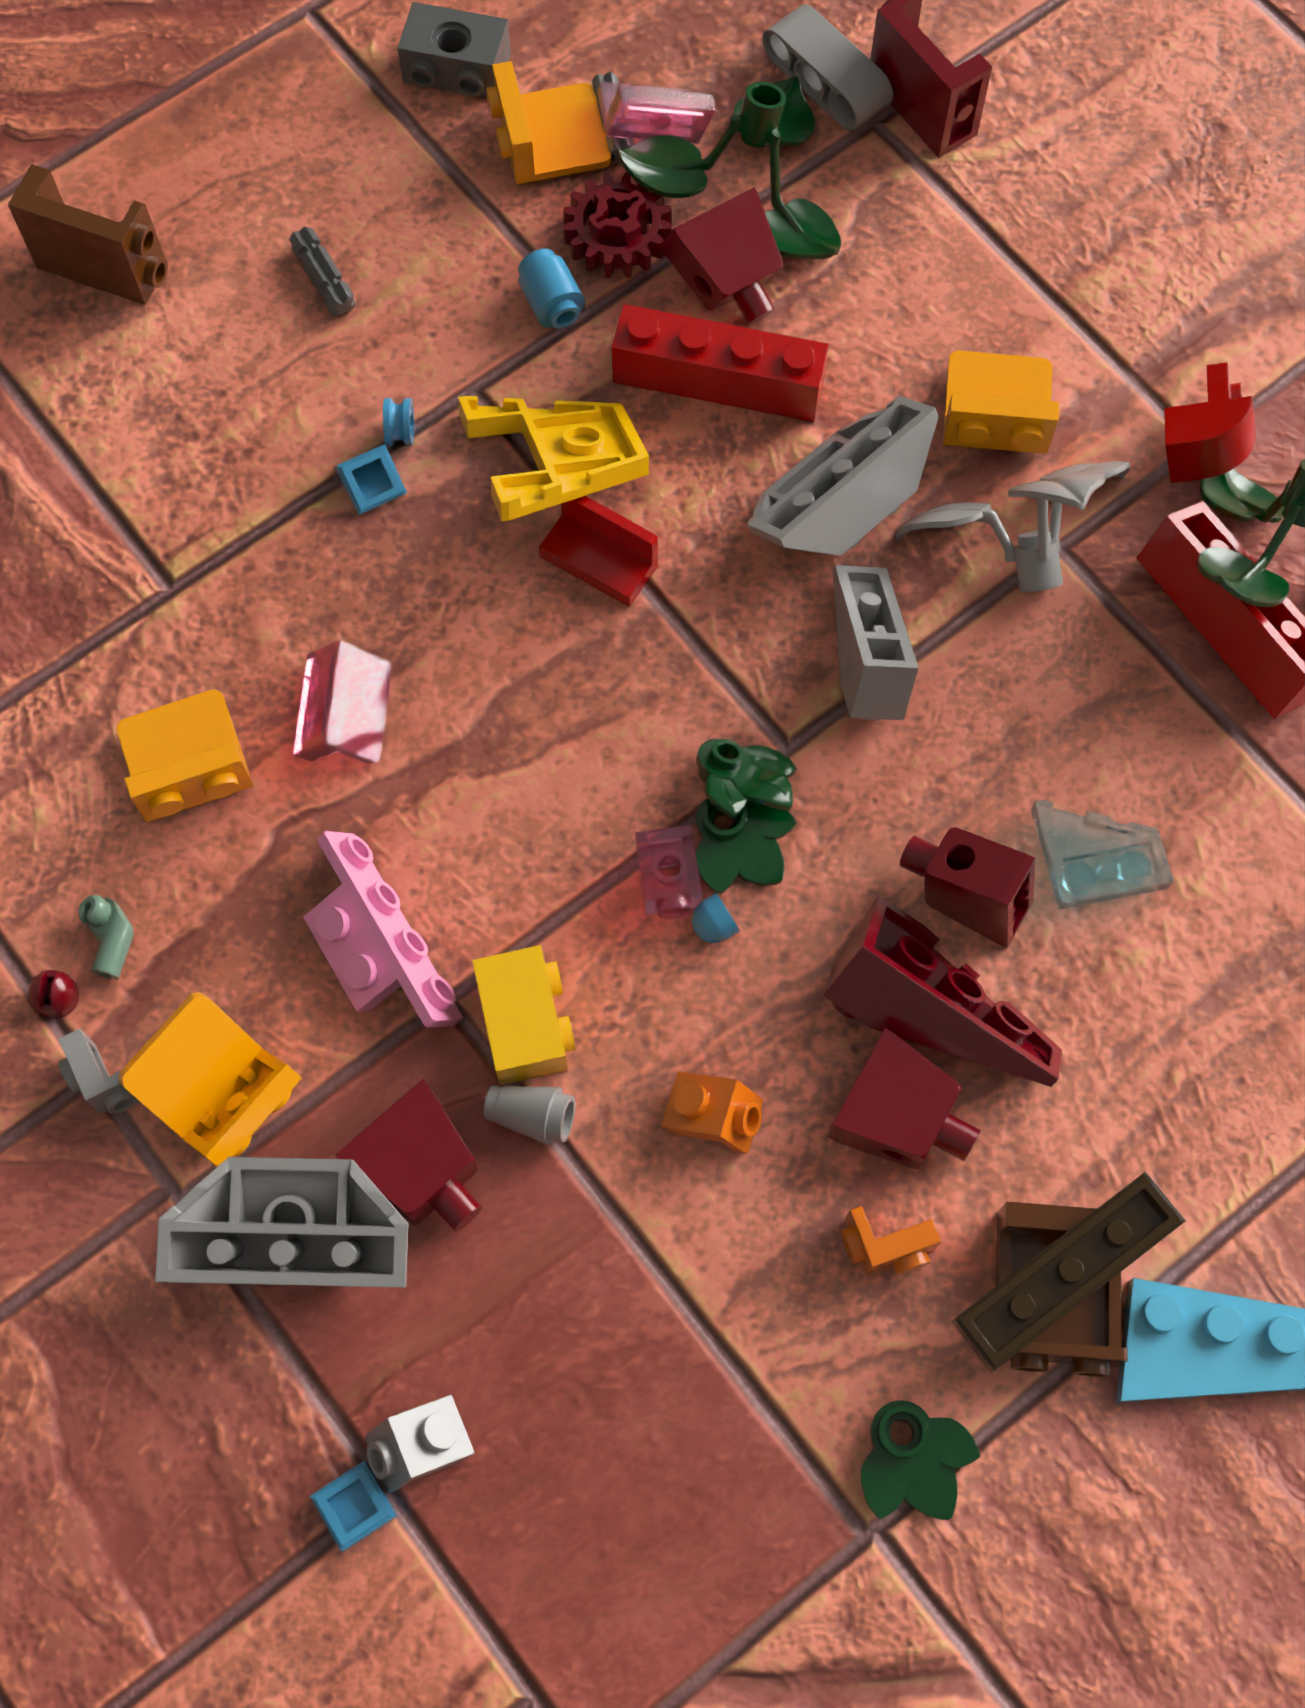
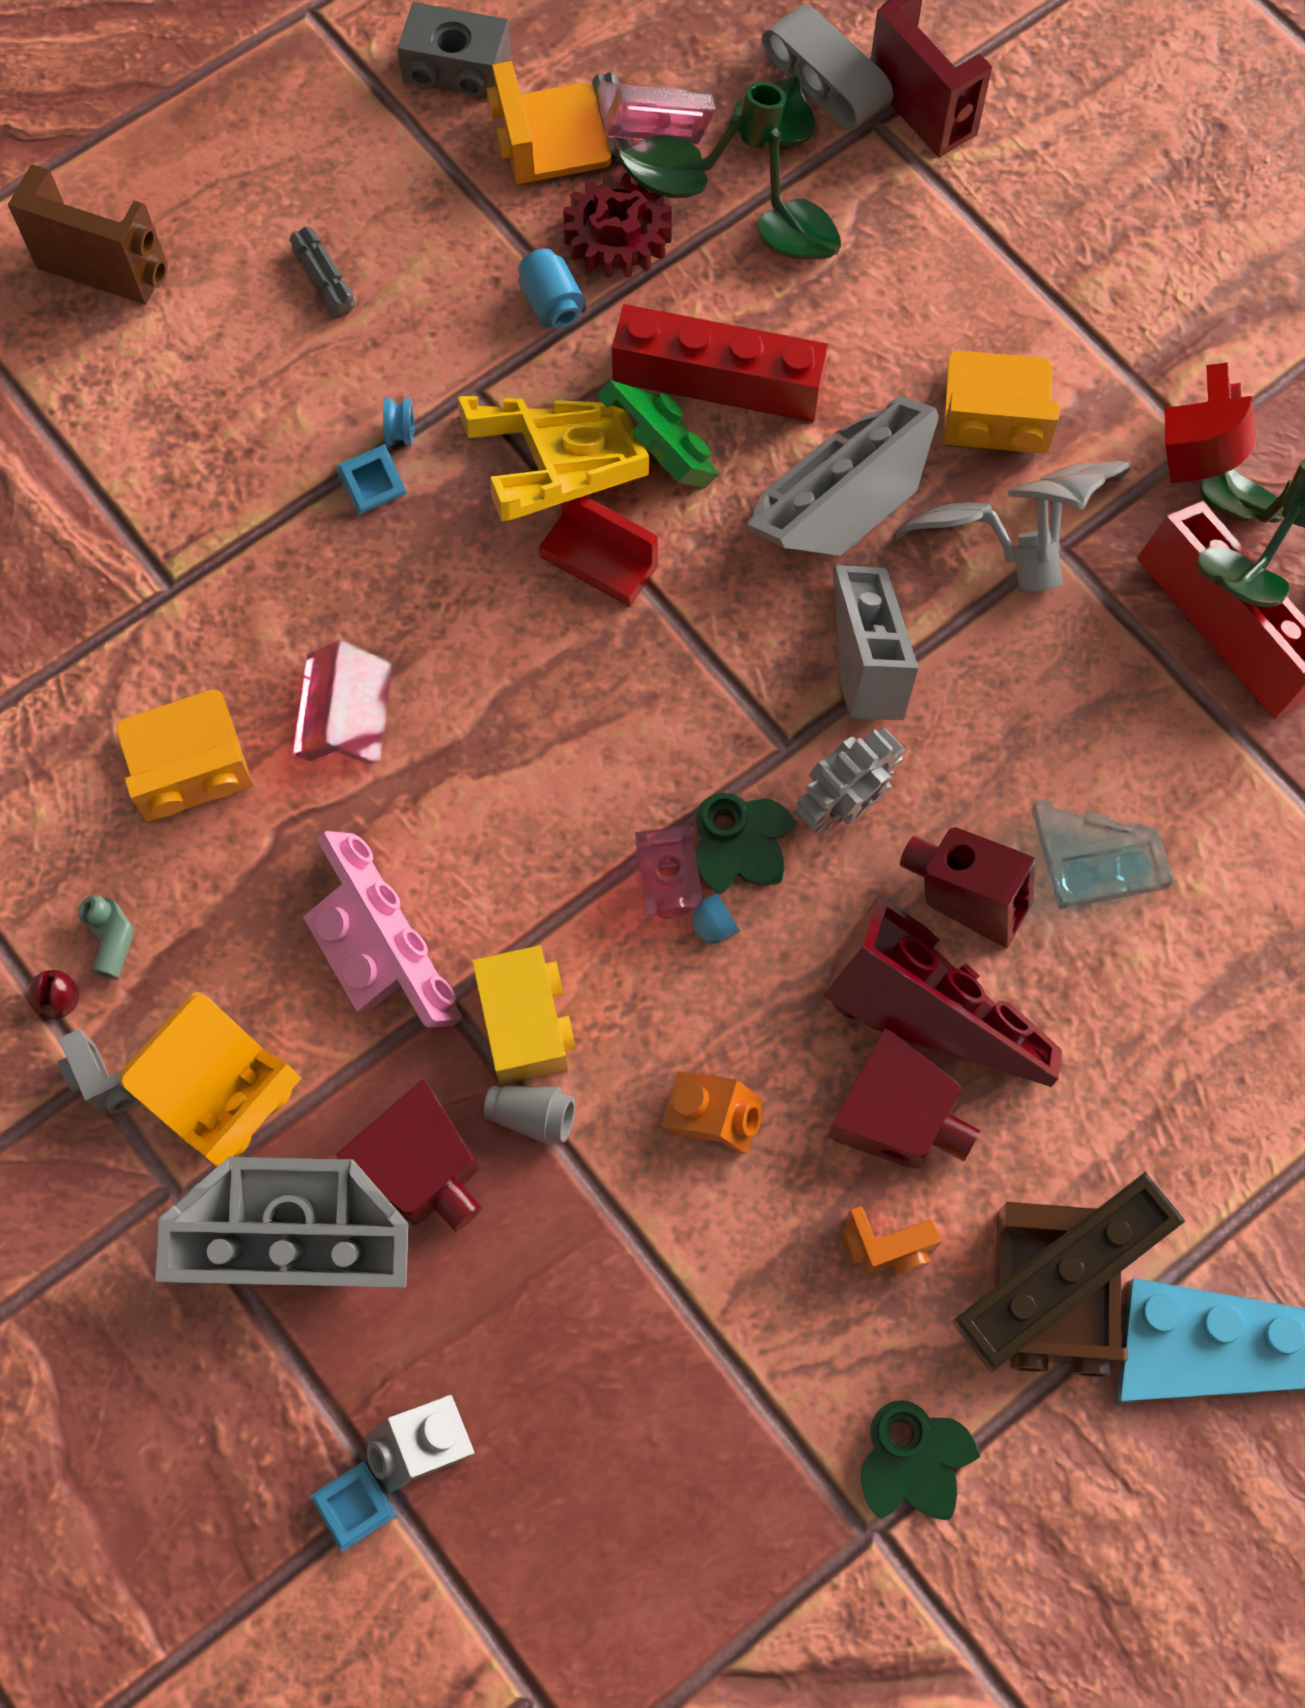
(663, 432): none -> green wing
(728, 255): dark red torso -> none
(744, 774): dark green plate -> none
(850, 780): none -> light grey gear

